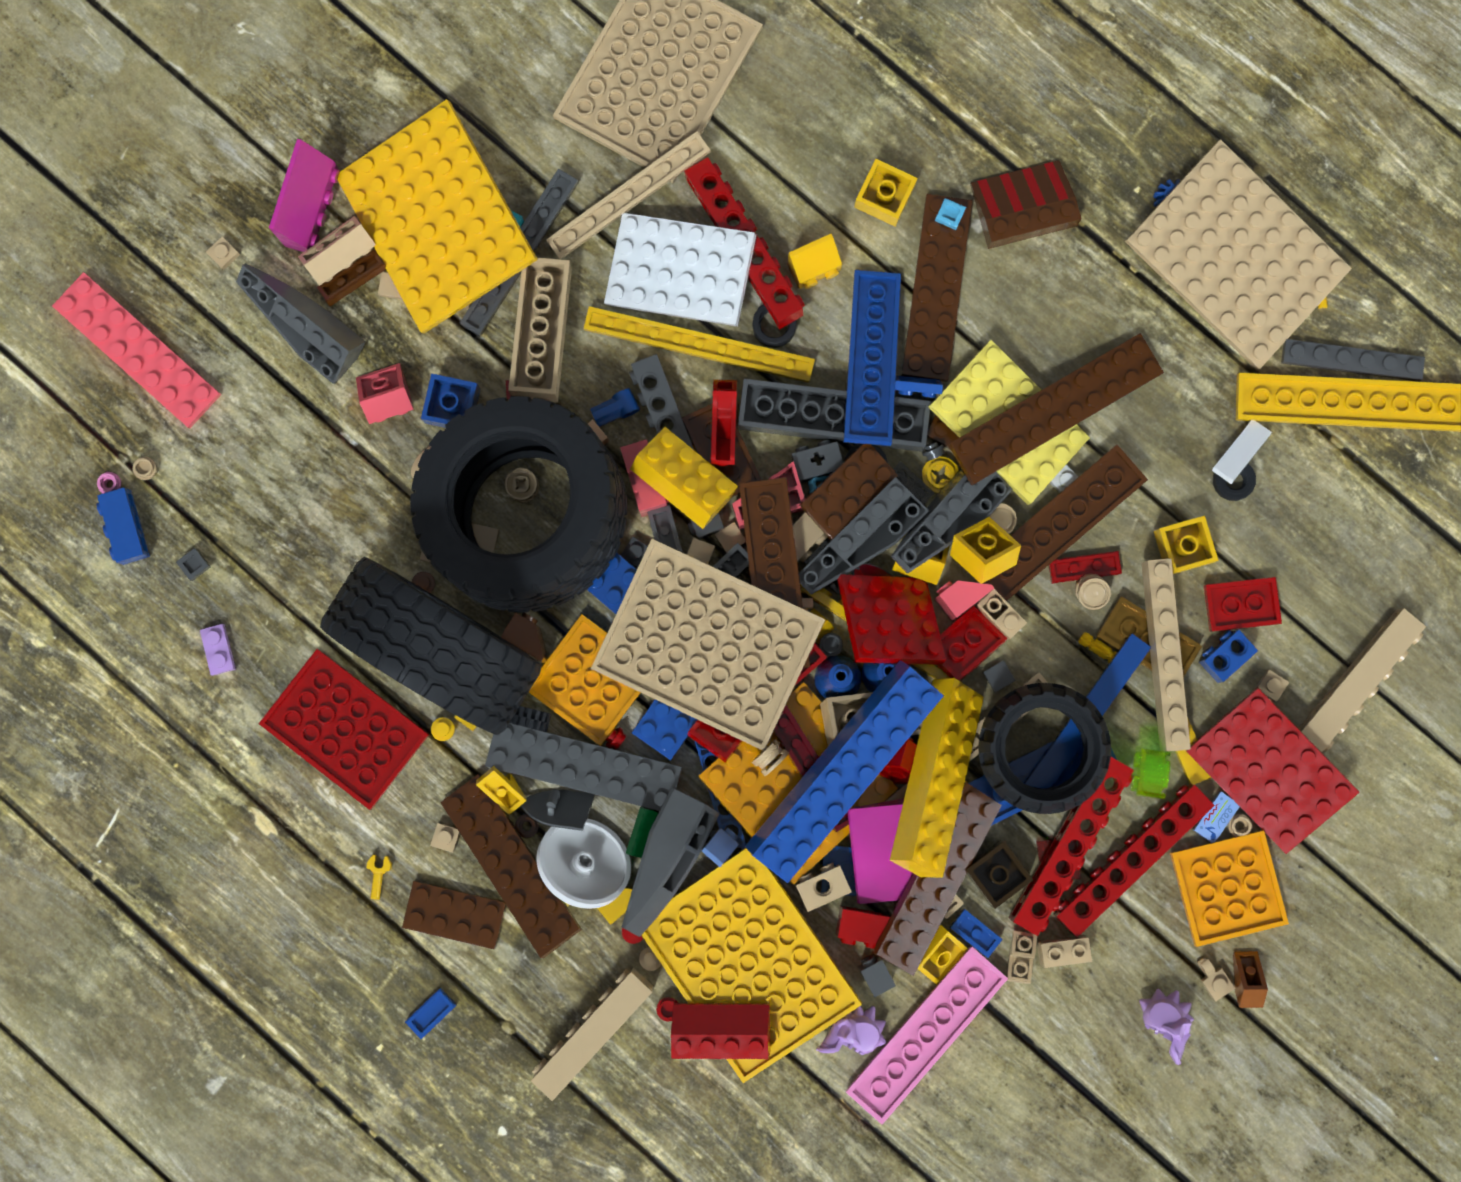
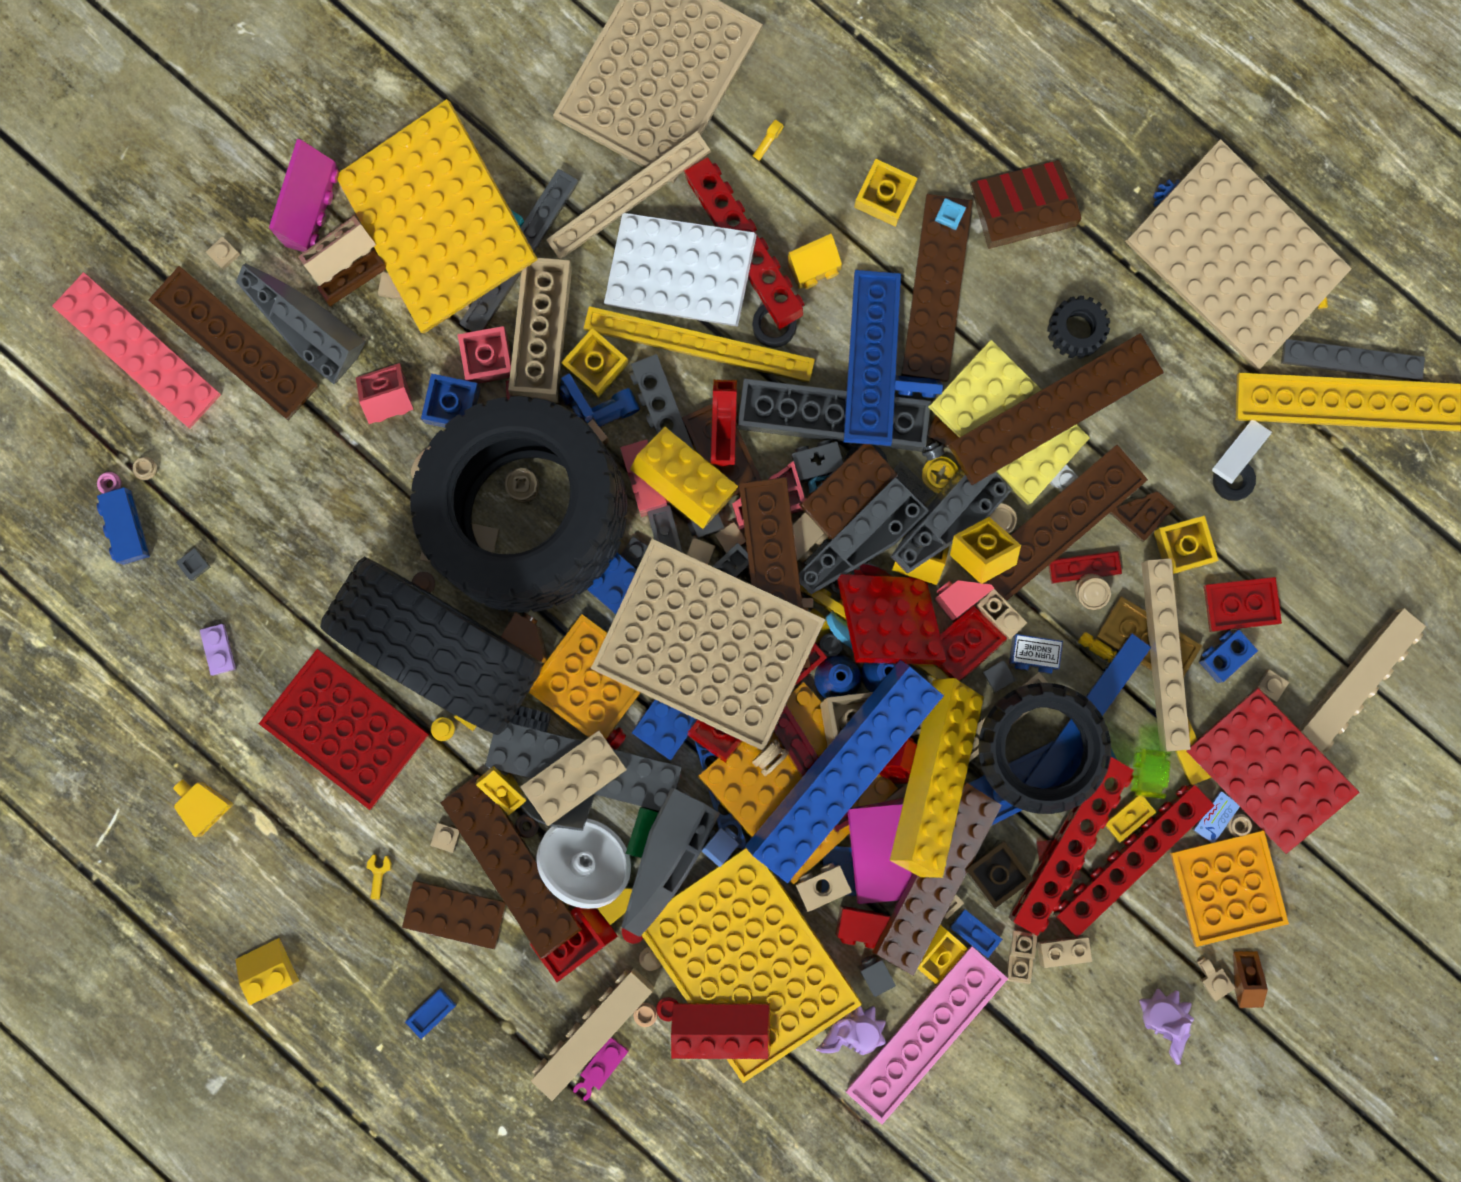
(200, 806): none -> yellow torso
(233, 343): none -> reddish brown plate
(265, 971): none -> yellow slope
(485, 355): none -> coral brick
(571, 395): none -> blue plate
(573, 778): none -> tan plate
(593, 937): none -> red slope
(595, 363): none -> yellow brick
(601, 1066): none -> dark pink plate
(645, 1015): none -> light nougat plate
(772, 133): none -> yellow bar
(839, 628): none -> medium azure arm
(1035, 652): none -> brick
(1091, 313): none -> black tyre
(1130, 818): none -> yellow plate
(1143, 514): none -> reddish brown wing

